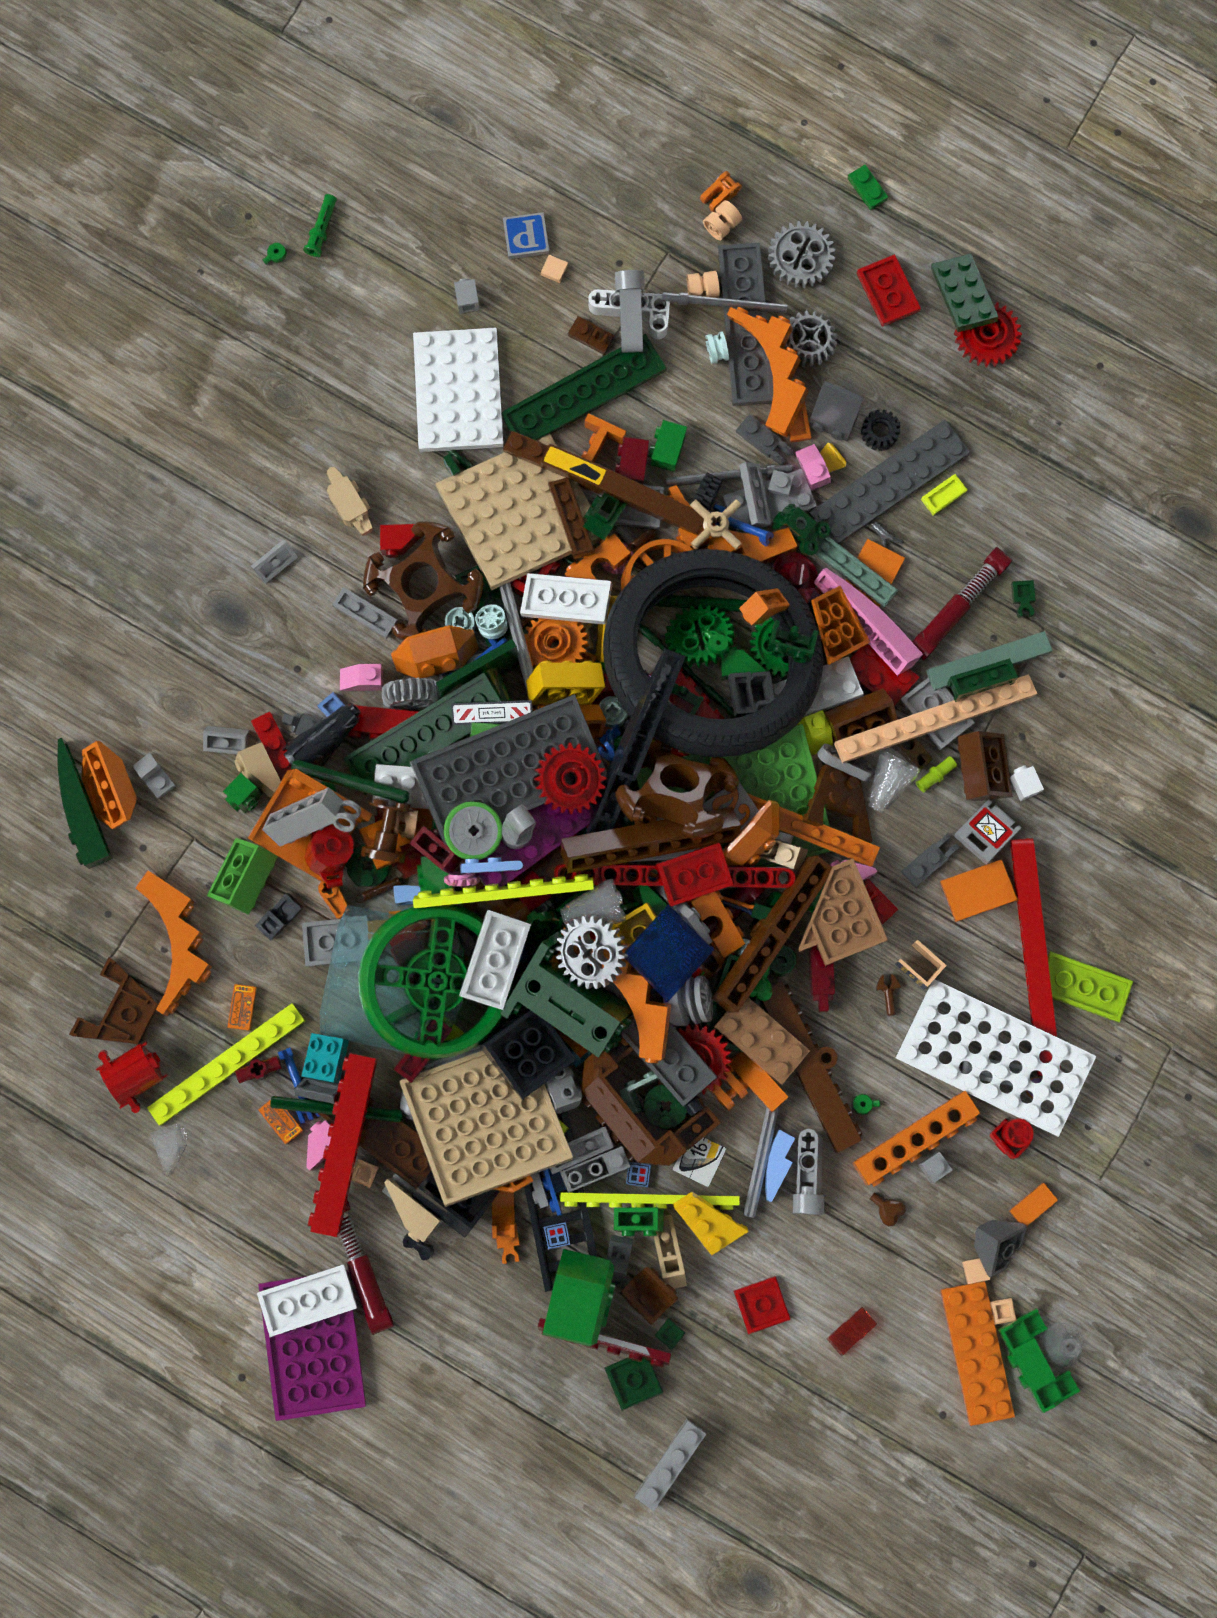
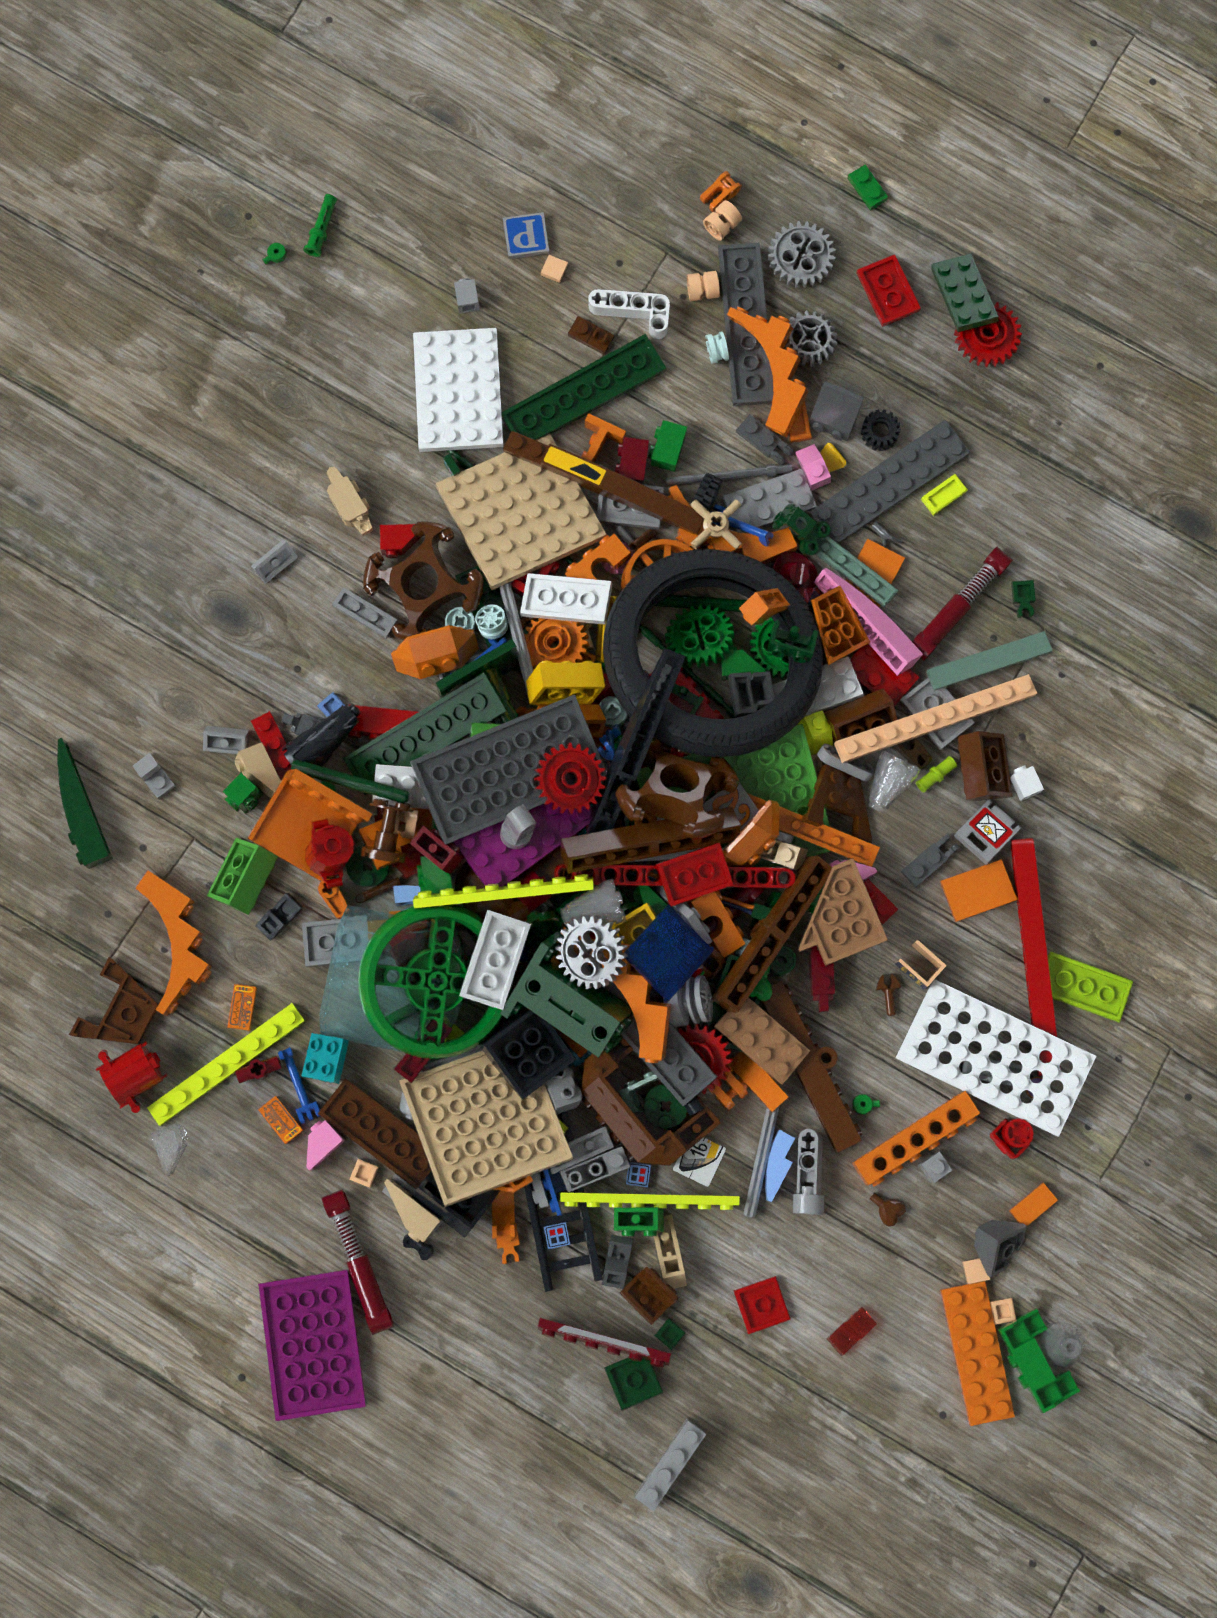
(107, 785): orange wedge -> none
(307, 1300): white plate -> none
(308, 816): light grey hinge -> none
(317, 1090): dark grey tile -> none
(327, 1108): dark green axle -> none
(343, 1145): red brick -> none
(362, 678): bright pink slope -> none
(410, 693): light grey gear -> none
(459, 879): bright pink gear -> none
(461, 840): light grey wheel -> none
(489, 712): white sticker -> none
(492, 865): light blue hinge -> none
(571, 518): reddish brown tile -> none
(580, 1298): green plate -> none
(598, 523): dark green window -> none
(629, 285): light grey beam -> none
(683, 298): flat silver bar -> none
(709, 1224): yellow wing -> none
(714, 640): green piece -> none
(755, 494): light grey plate -> none
(780, 483): light grey plate -> none
(982, 679): dark green container -> none

